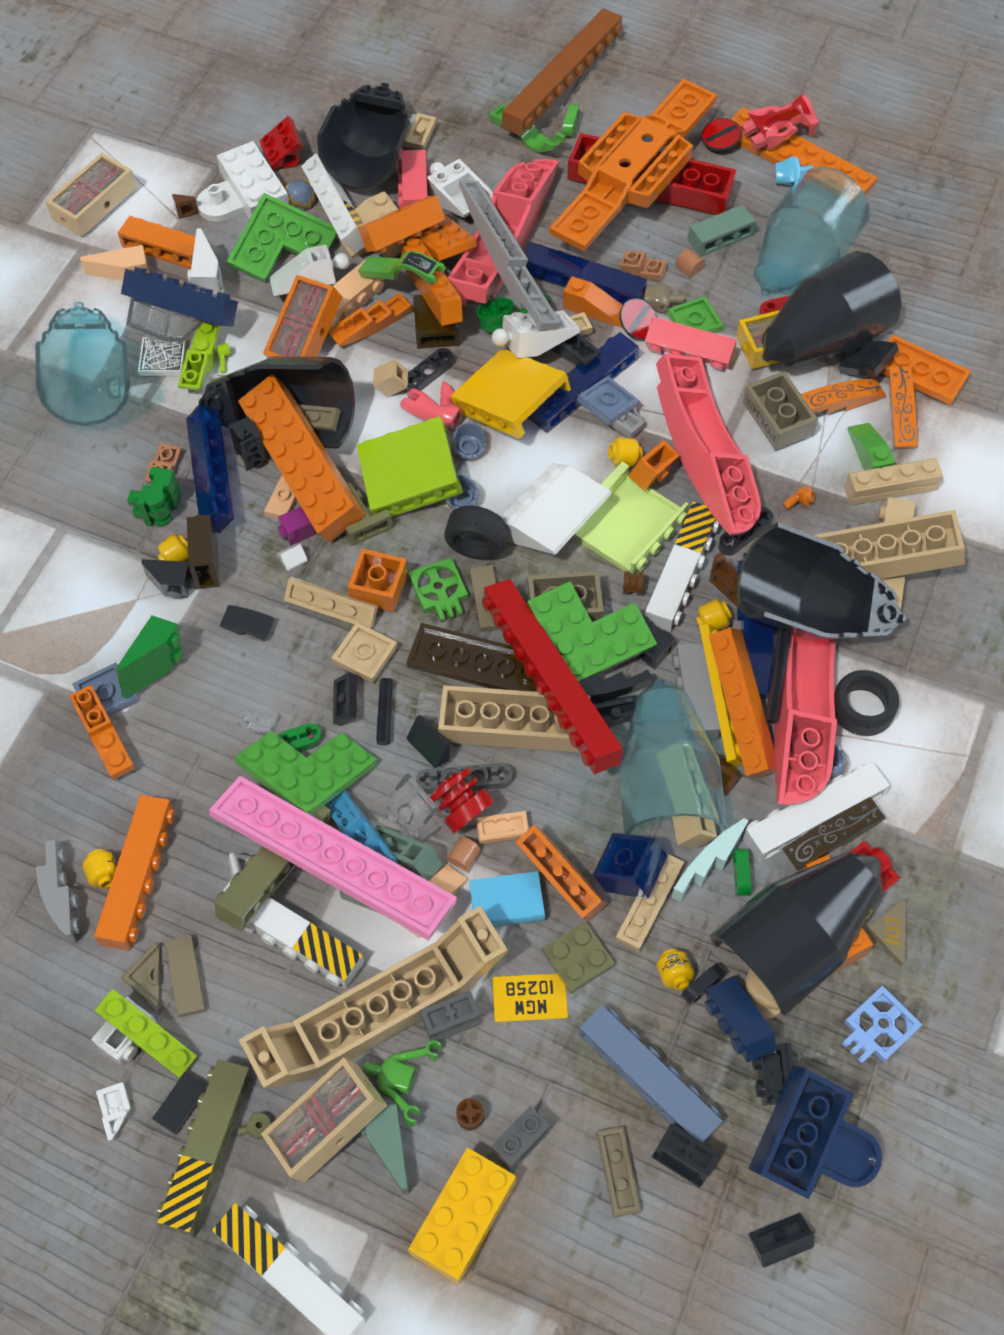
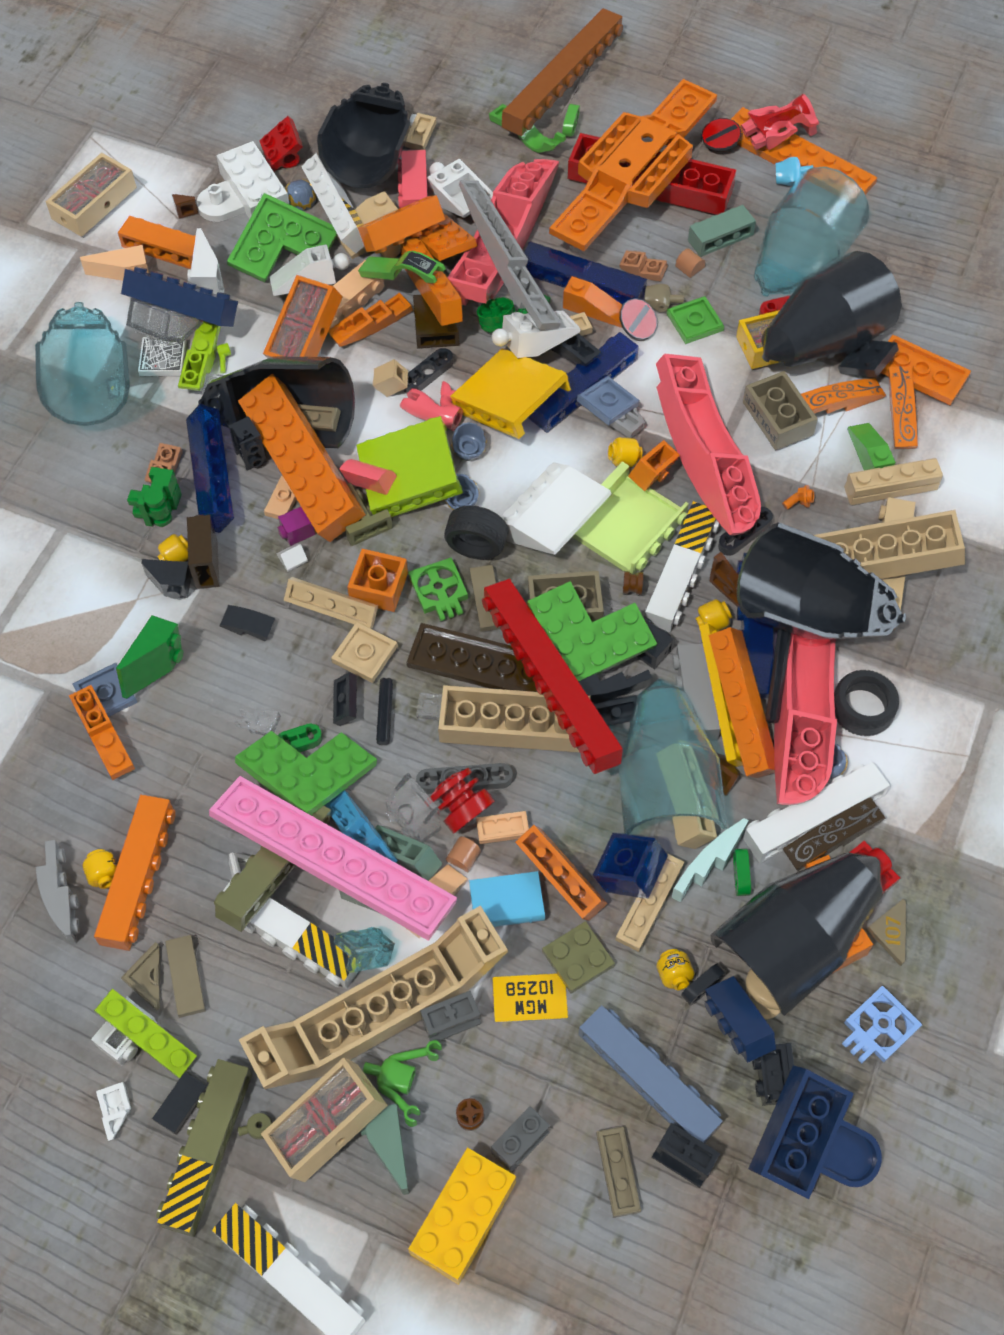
(365, 948): none -> clear light blue bracket
(368, 476): none -> coral brick
(429, 742): black slope -> none
(690, 341): coral brick -> none
(782, 1240): black slope -> none

